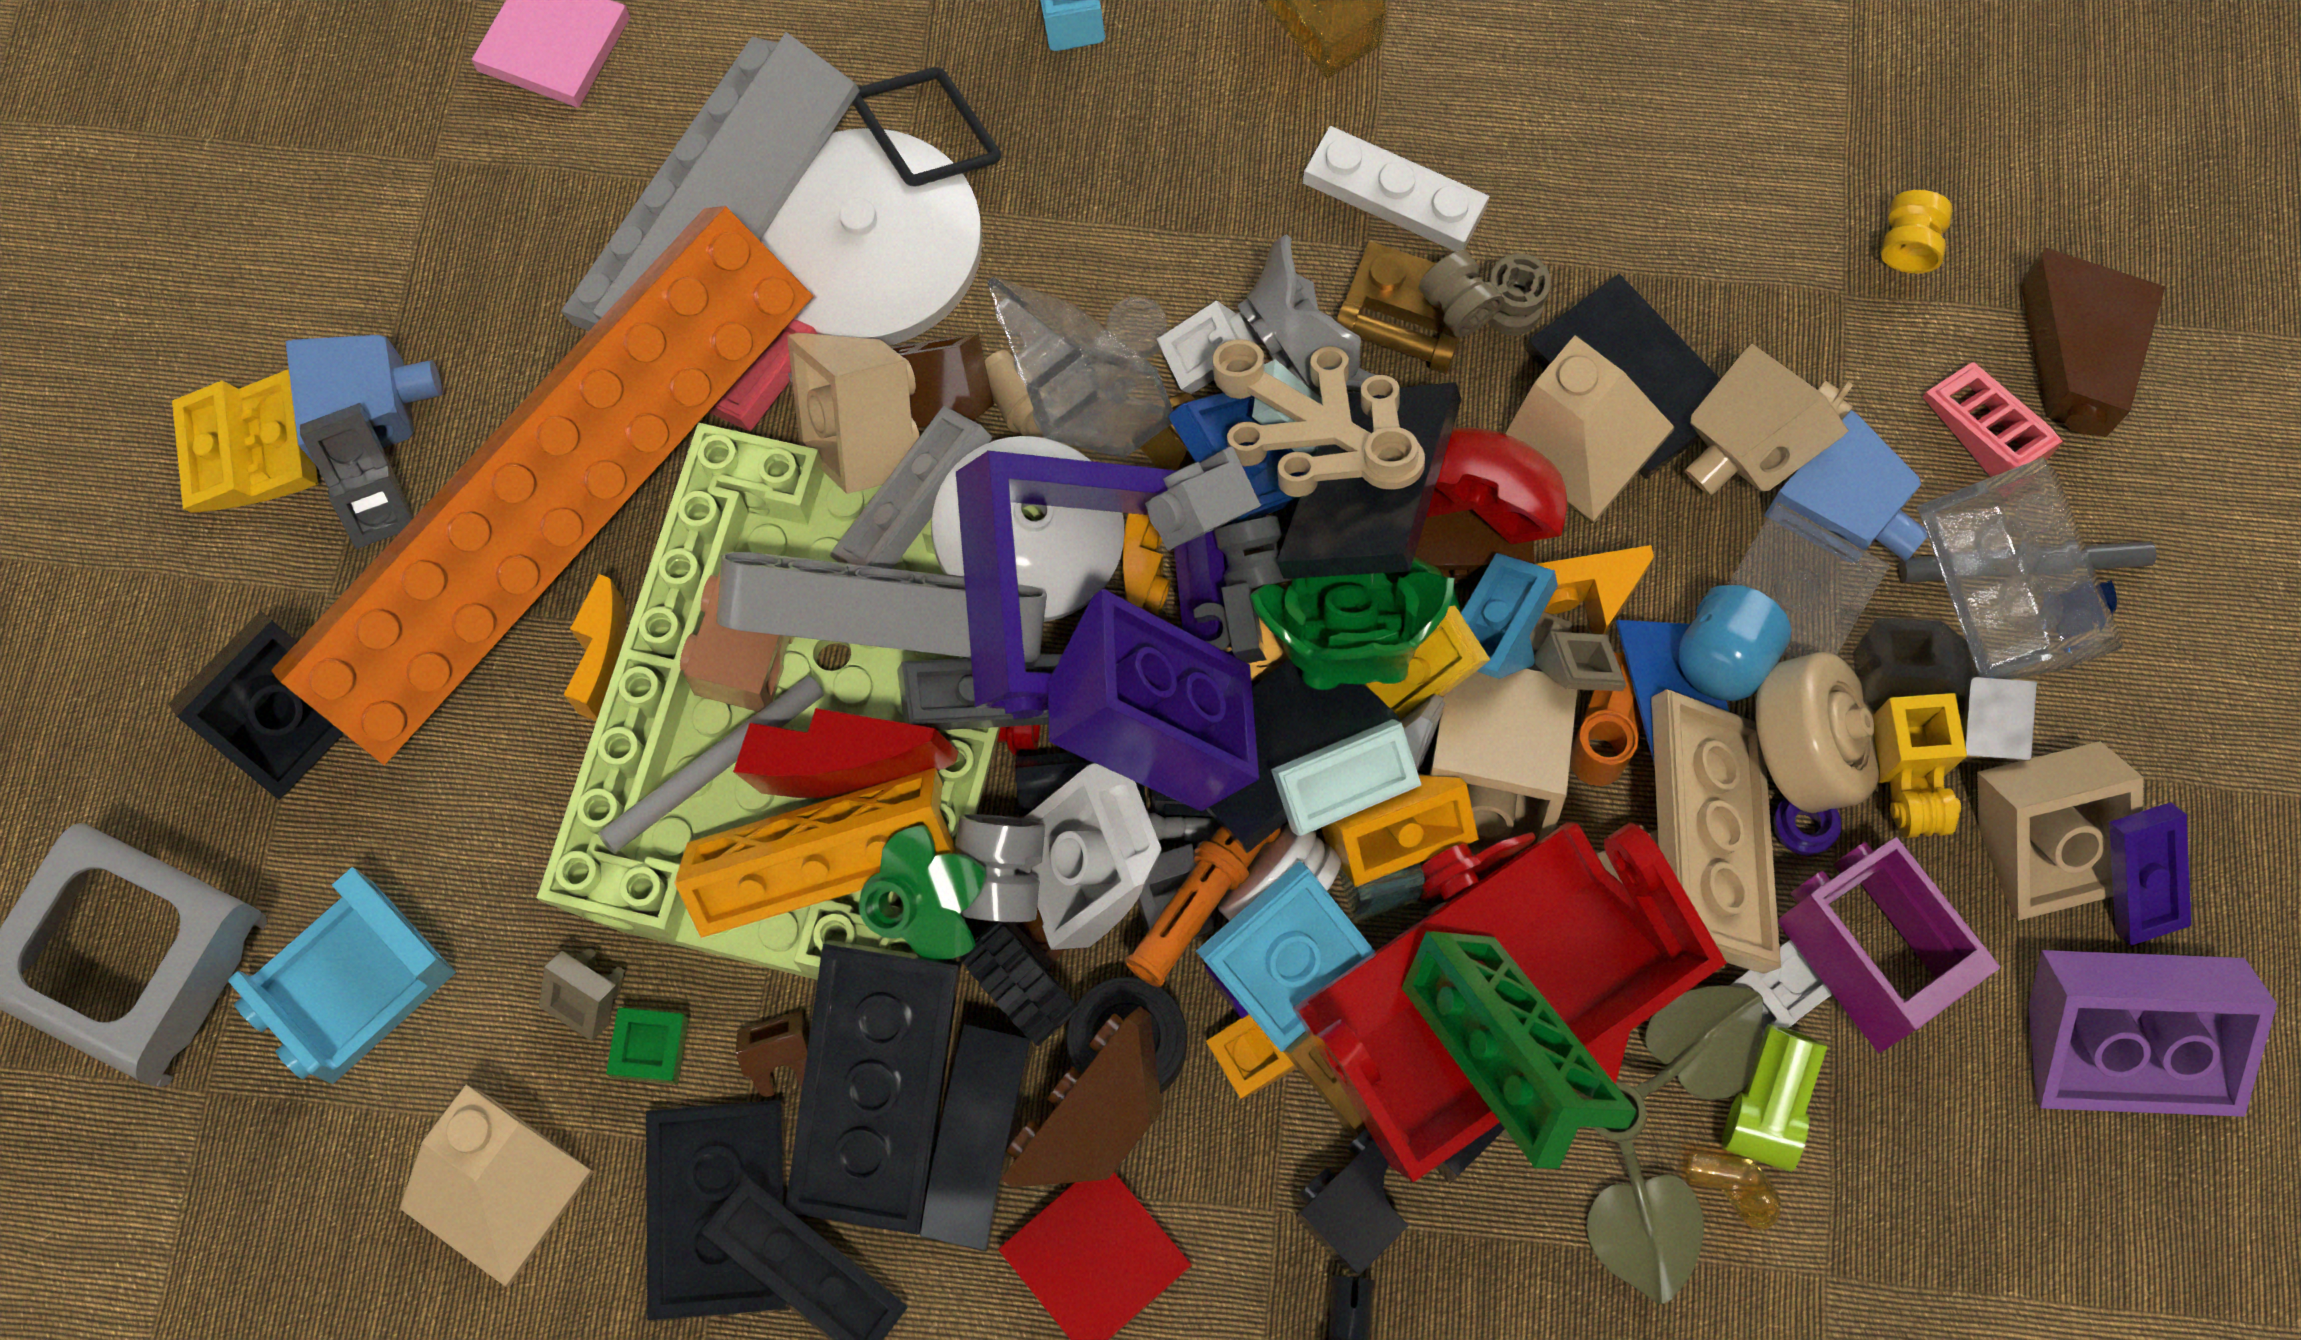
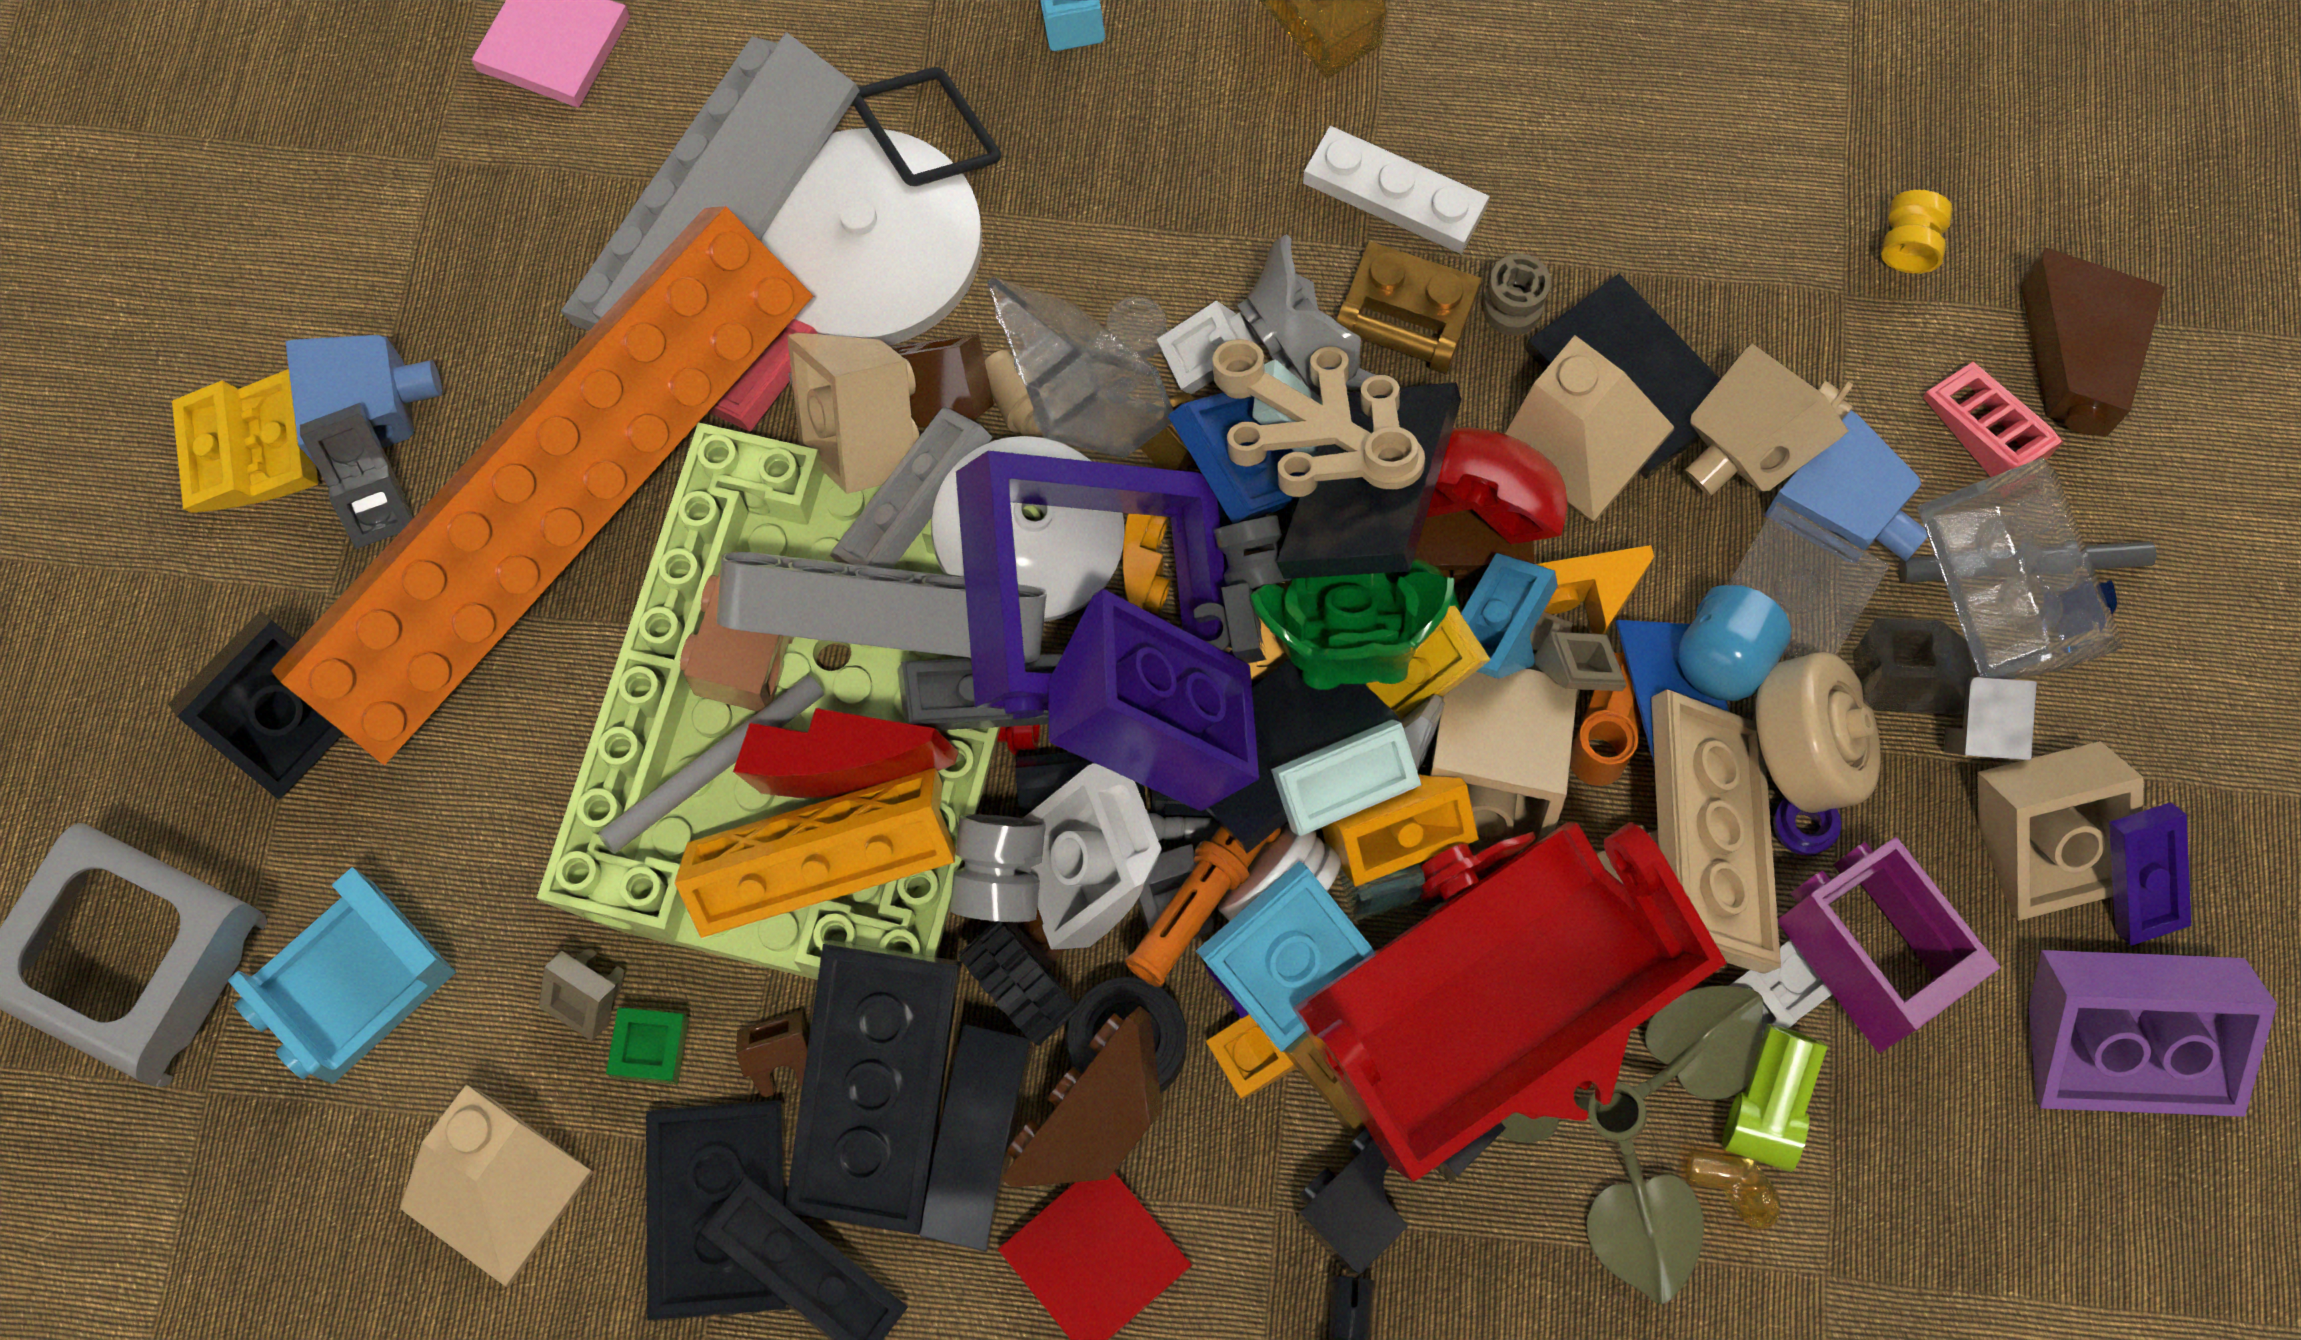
(601, 632): light orange slope -> none
(932, 895): green plate -> none
(1202, 499): light grey brick -> none
(1461, 293): dark tan wheel -> none
(1493, 1029): green fence -> none
(1915, 748): yellow brick -> none

